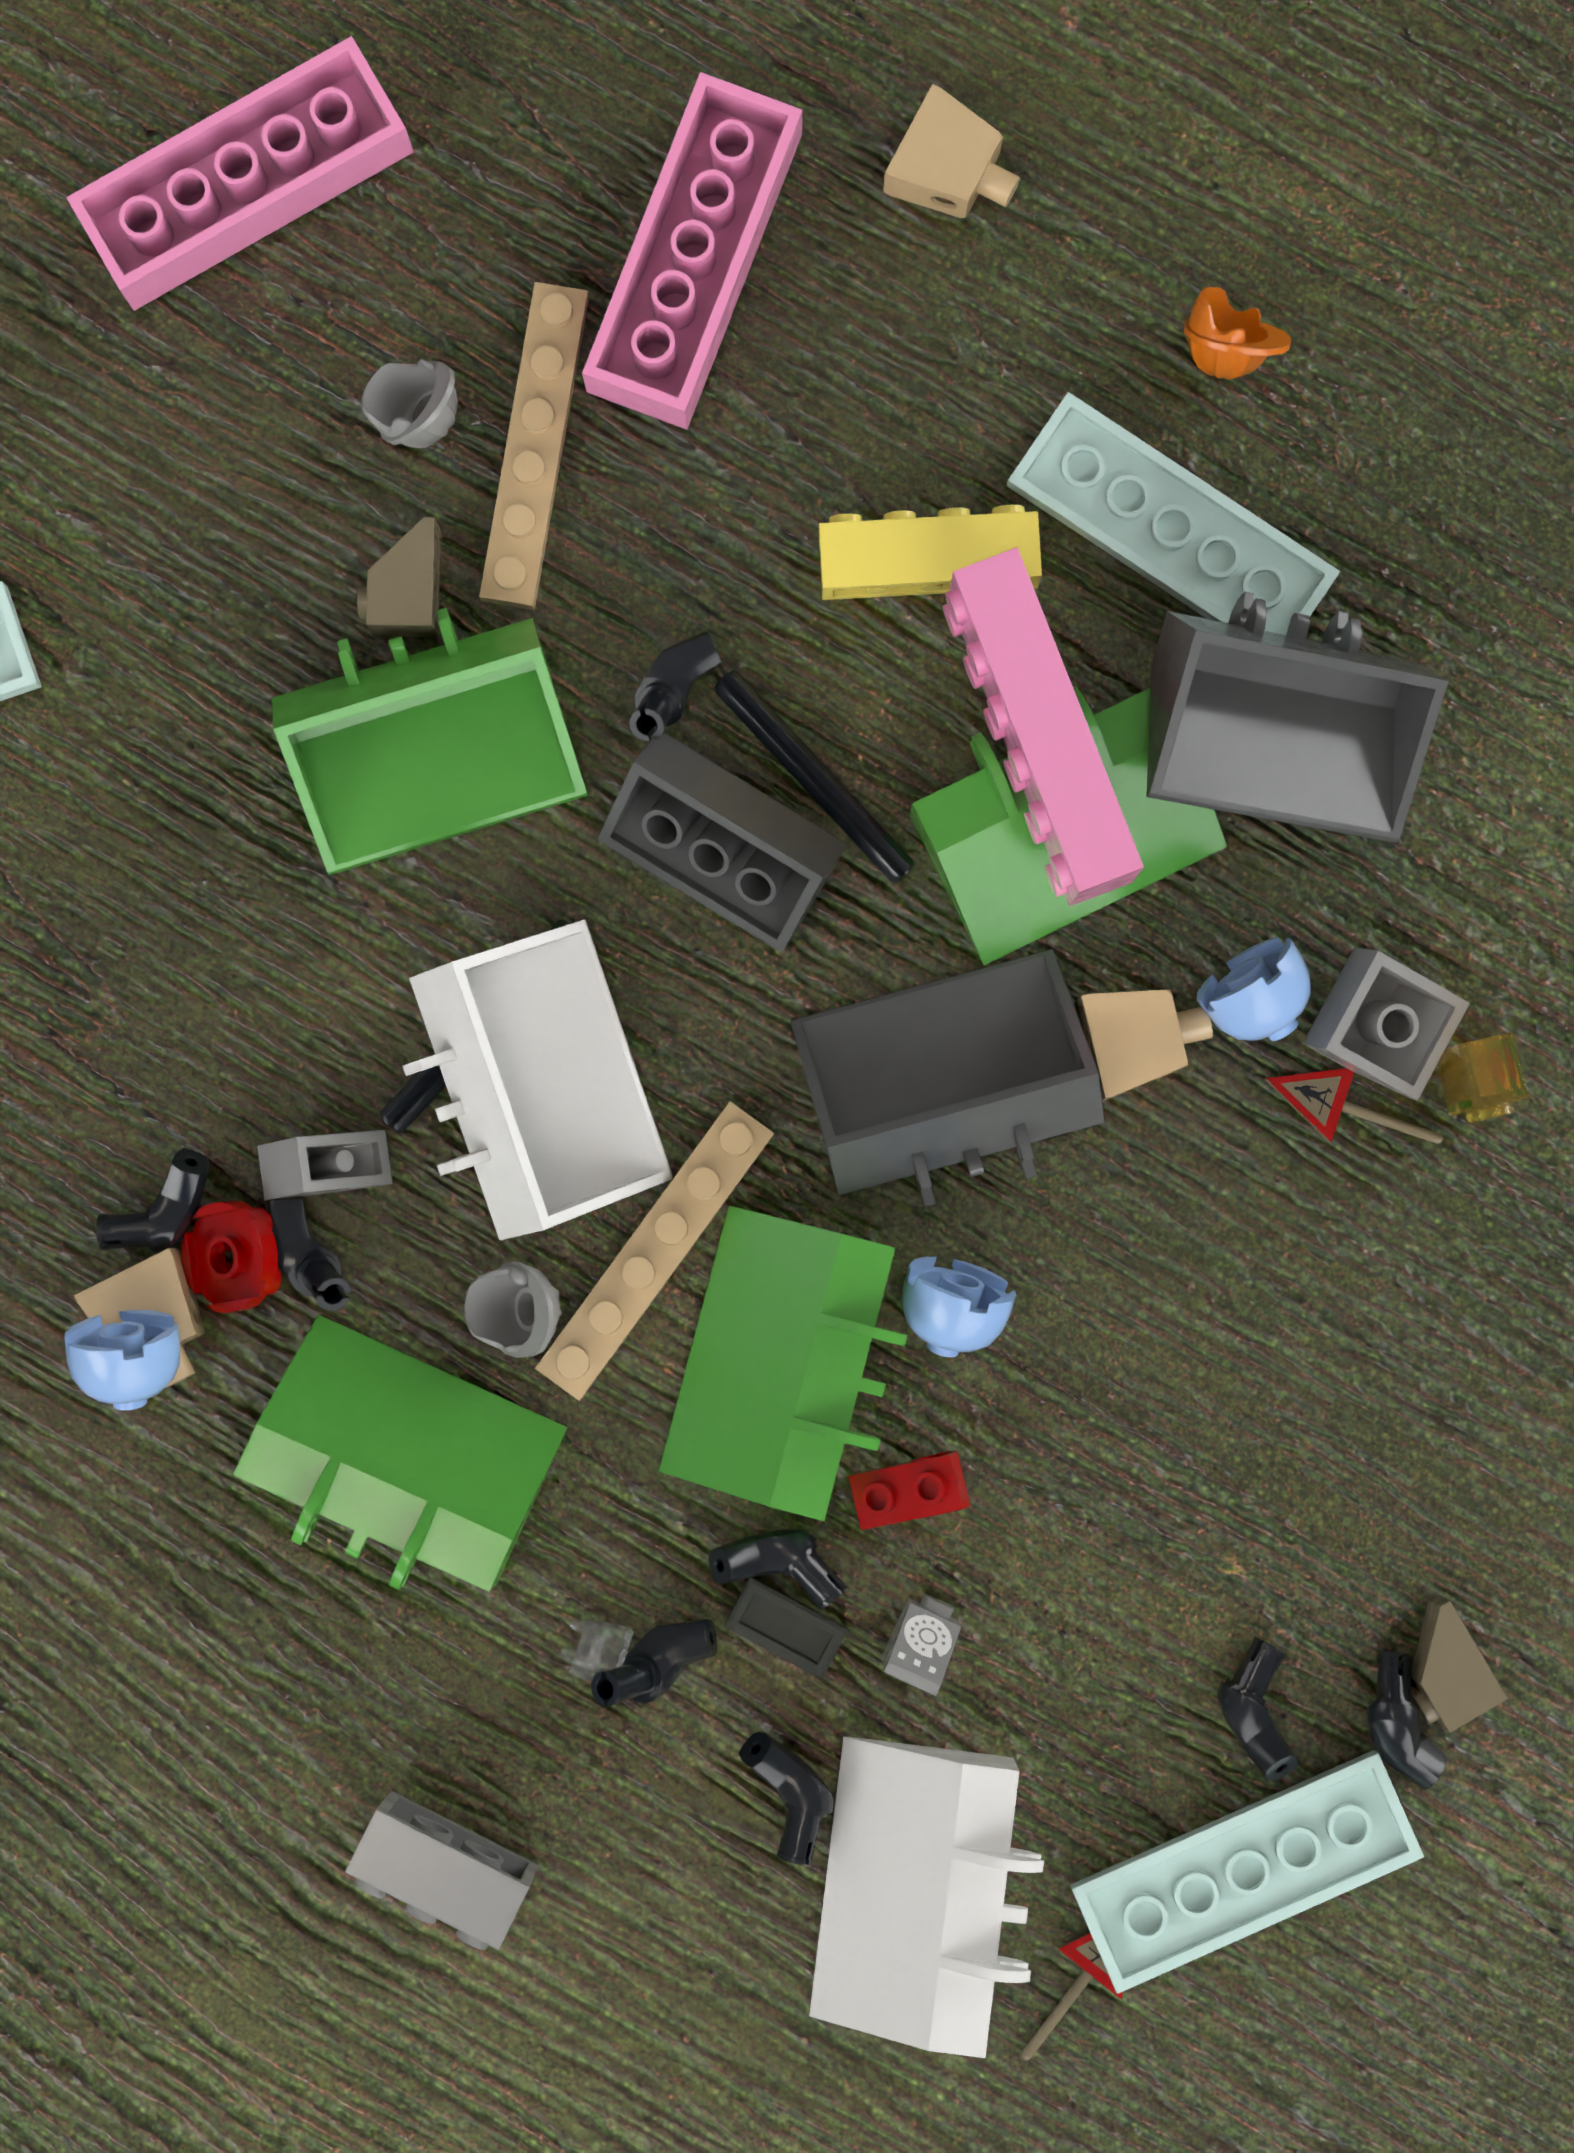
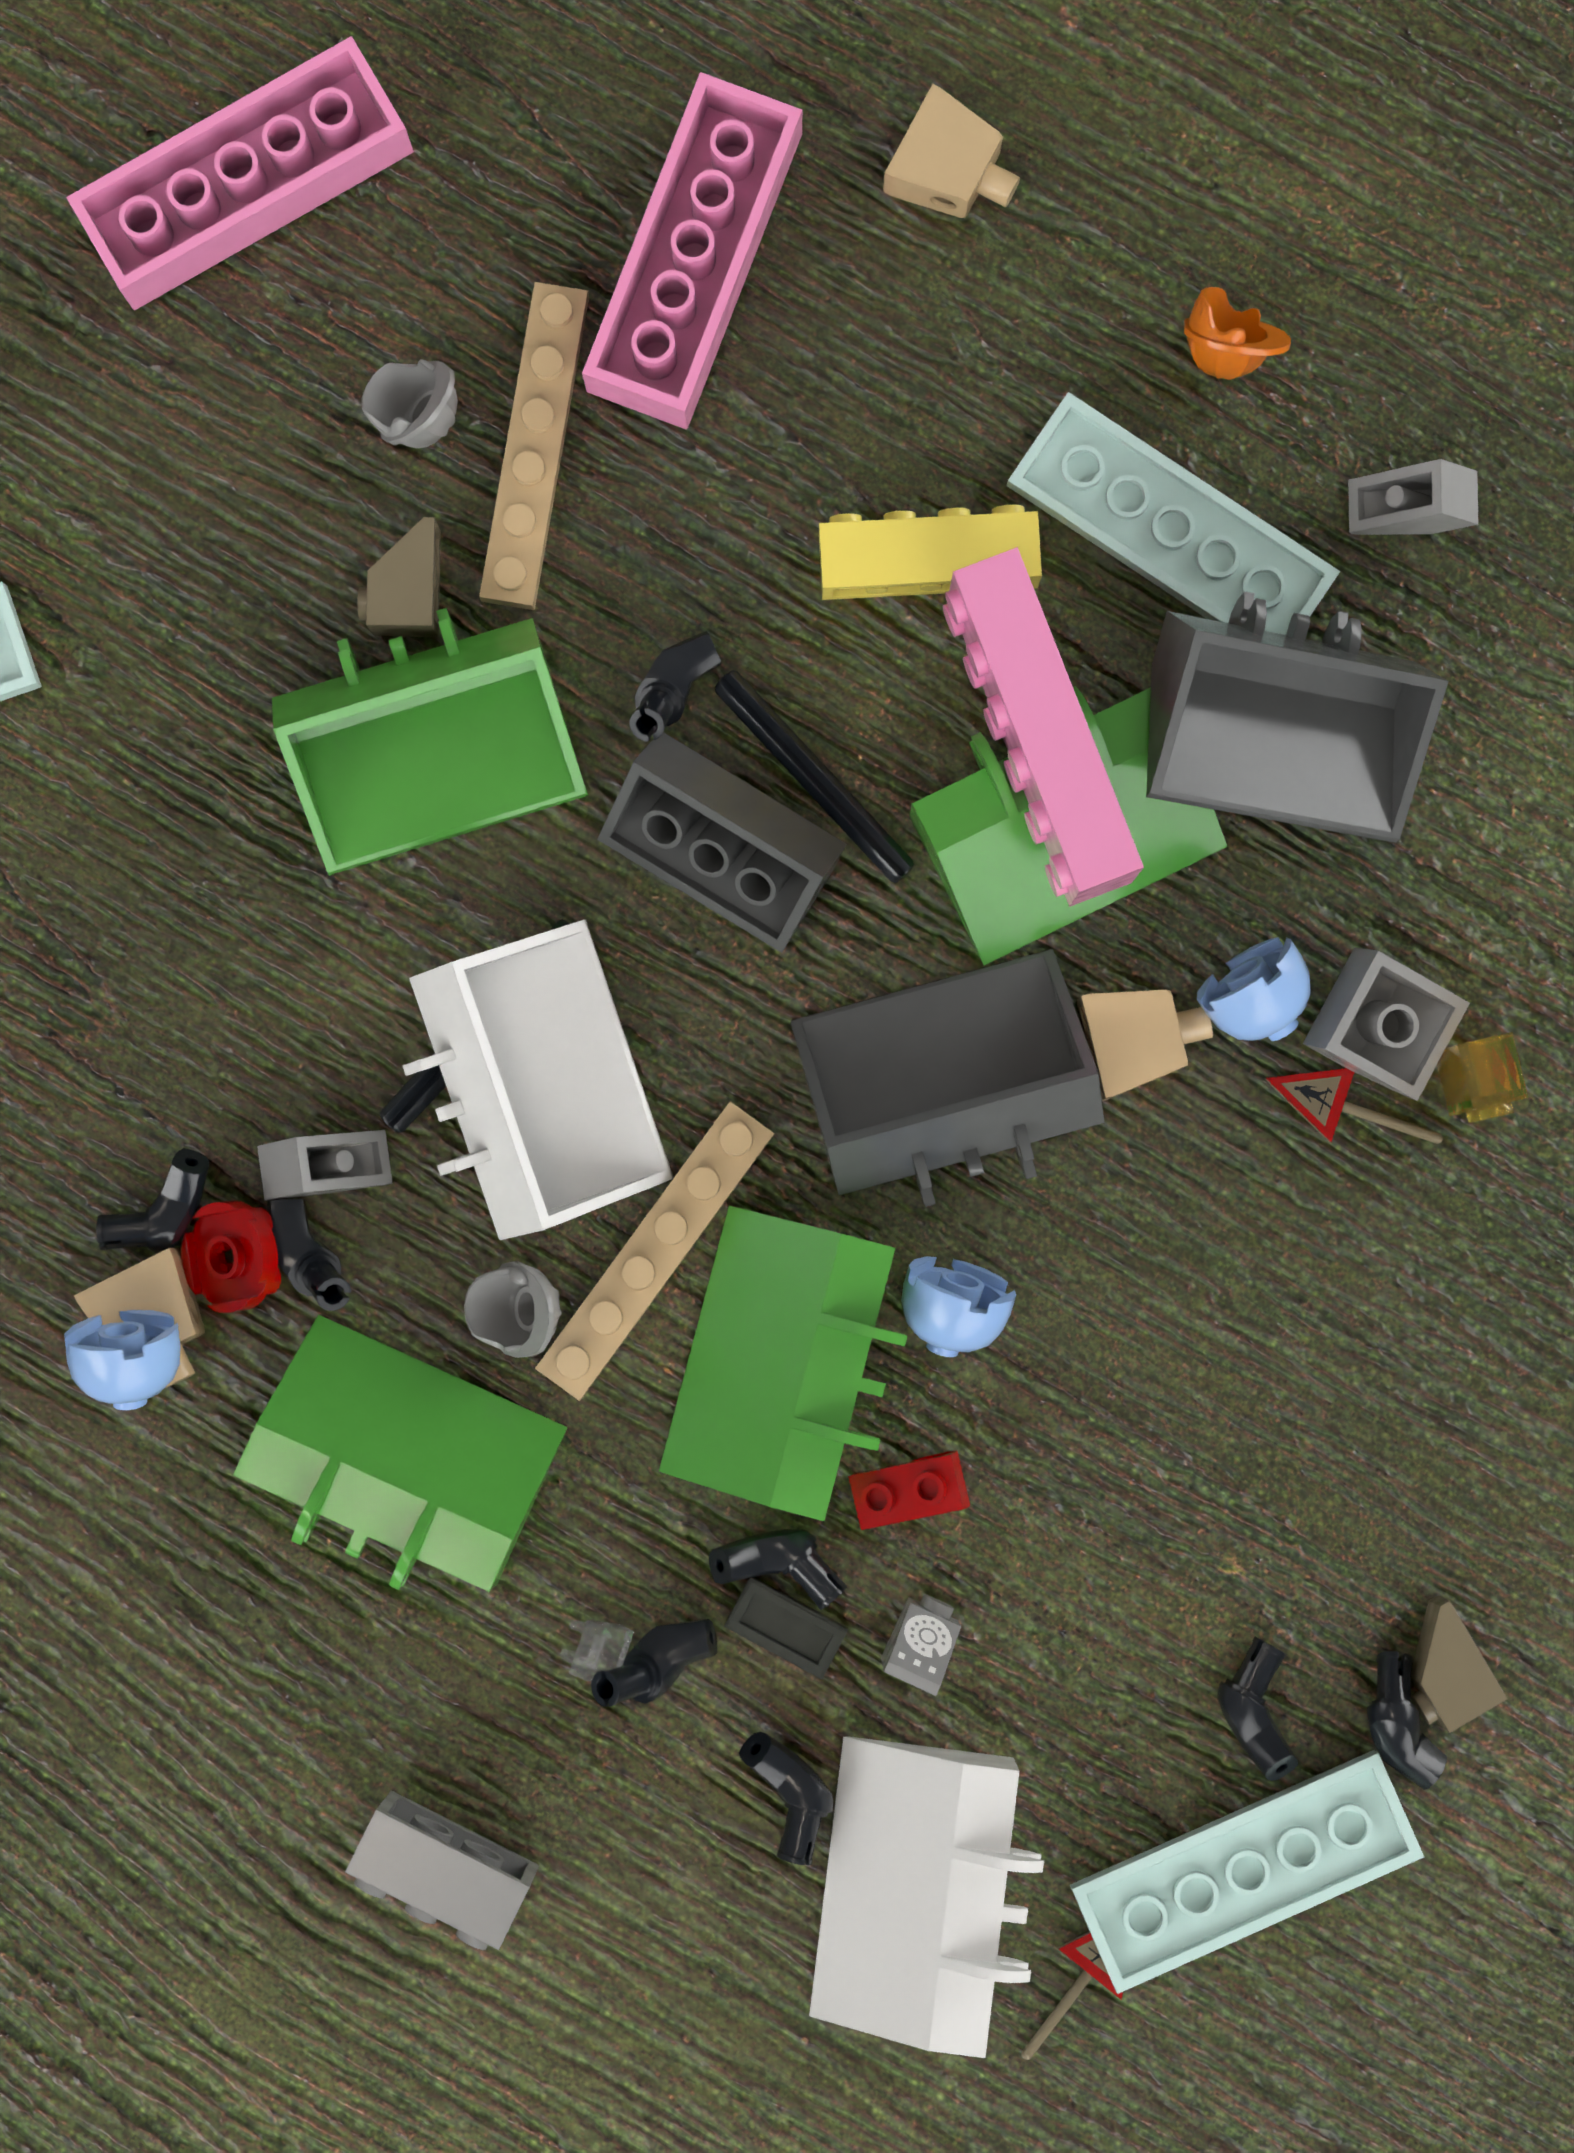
(1414, 500): none -> light grey slope

